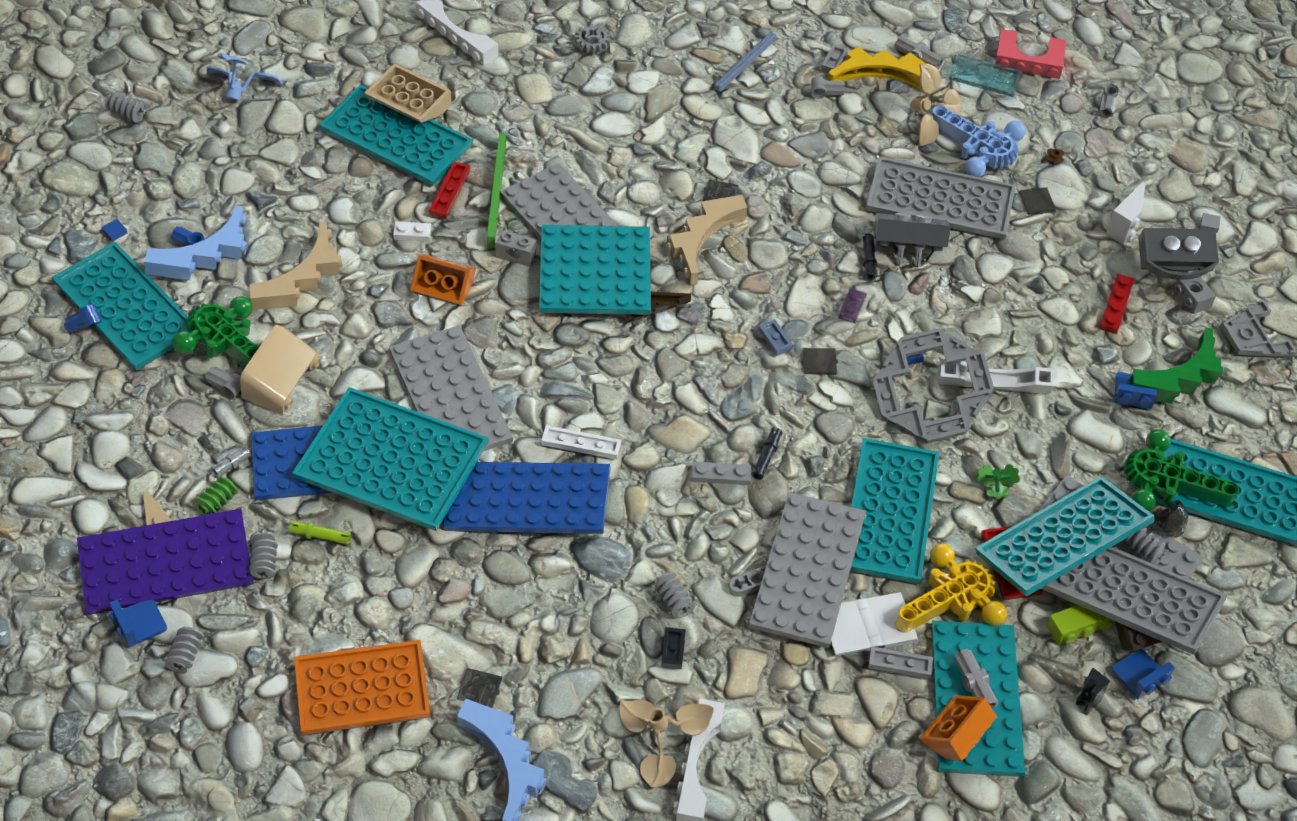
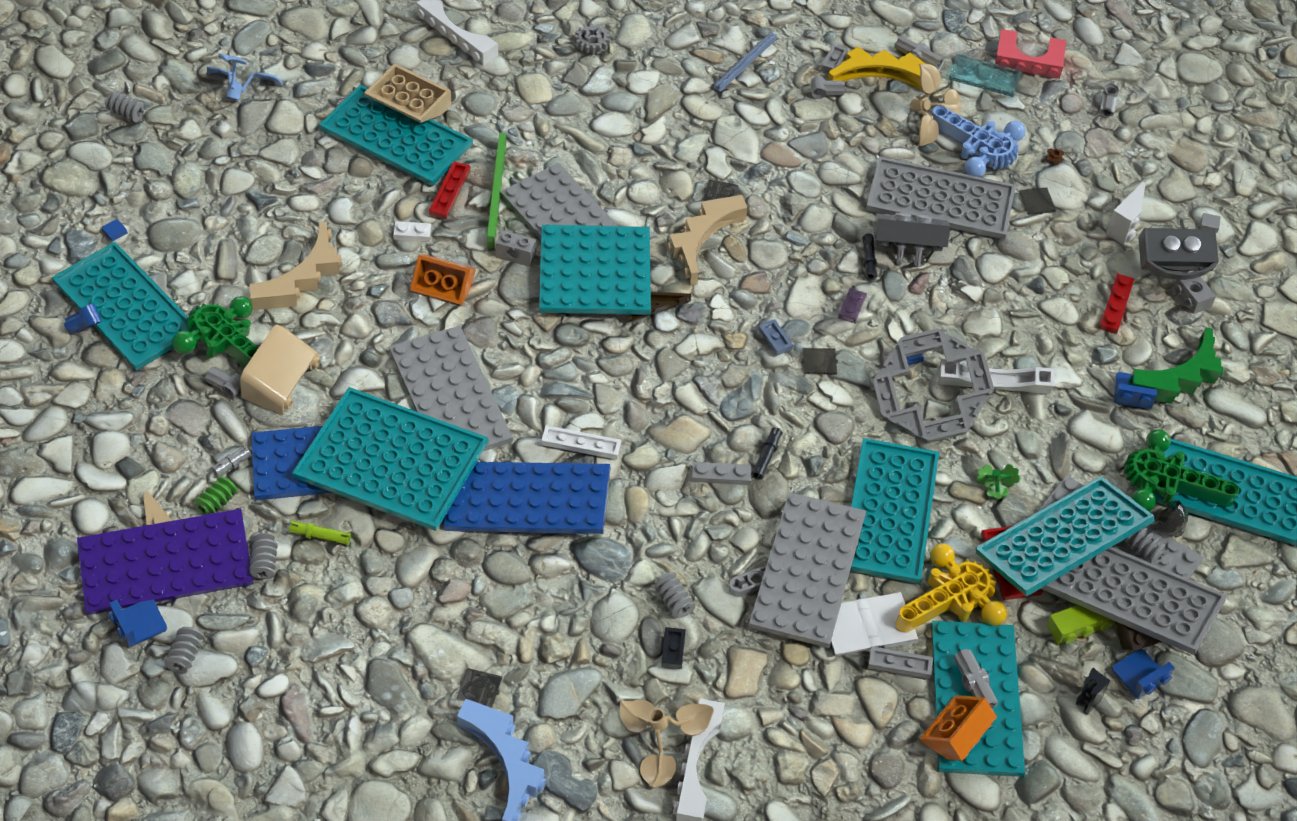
(185, 237): blue piece -> none
(205, 254): light blue arch -> none
(361, 687): orange plate -> none
(1250, 338): light grey wing -> none

